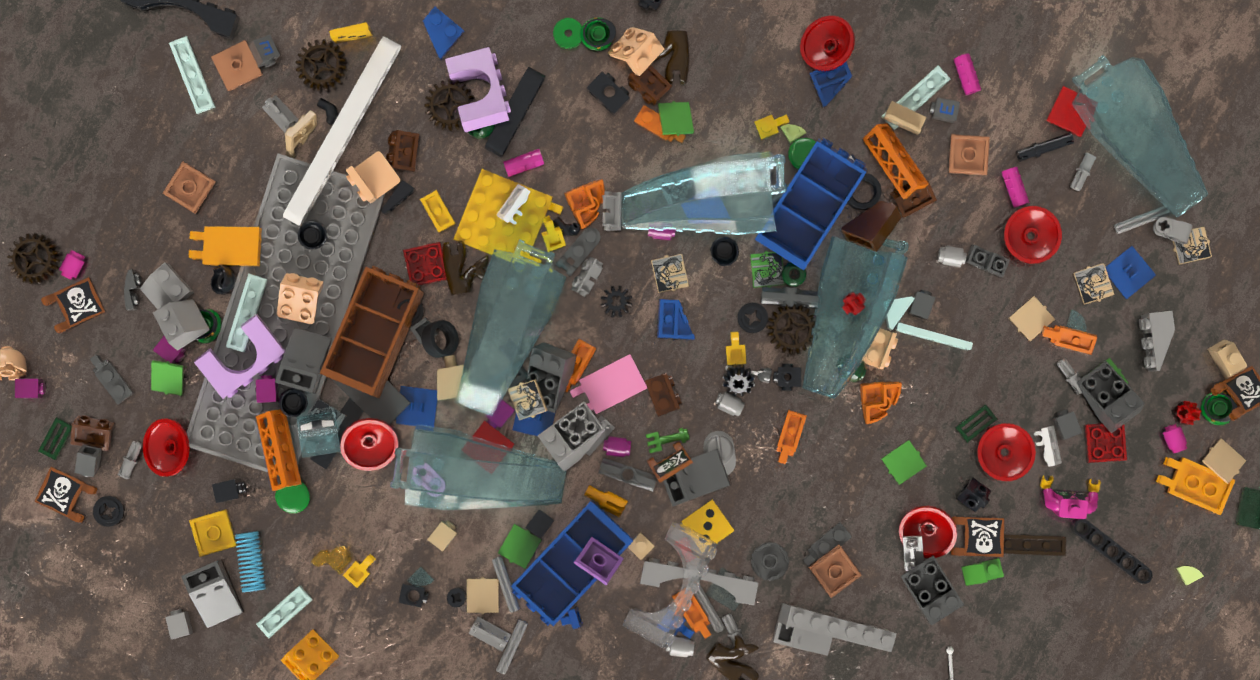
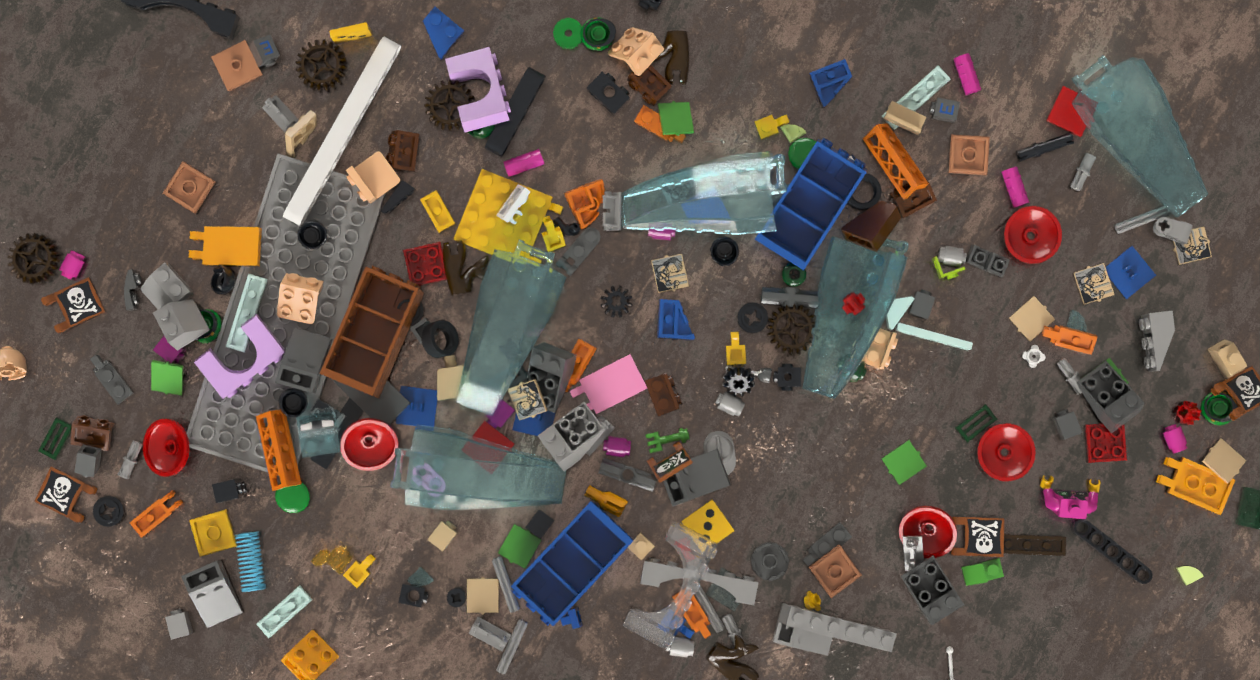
(29, 388): magenta brick -> none
(154, 515): none -> orange hinge
(192, 75): light aqua tile -> none
(267, 389): magenta brick -> none
(331, 110): black arm -> none
(590, 268): light grey hinge -> none
(598, 560): medium lavender slope -> none
(766, 269): piece -> none
(790, 435): orange hinge -> none
(812, 601): none -> yellow plate
(819, 39): red dish -> none
(878, 398): orange brick -> none
(950, 275): none -> lime bracket
(974, 495): black brick -> none
(1033, 351): none -> white plate
(1049, 439): white plate -> none

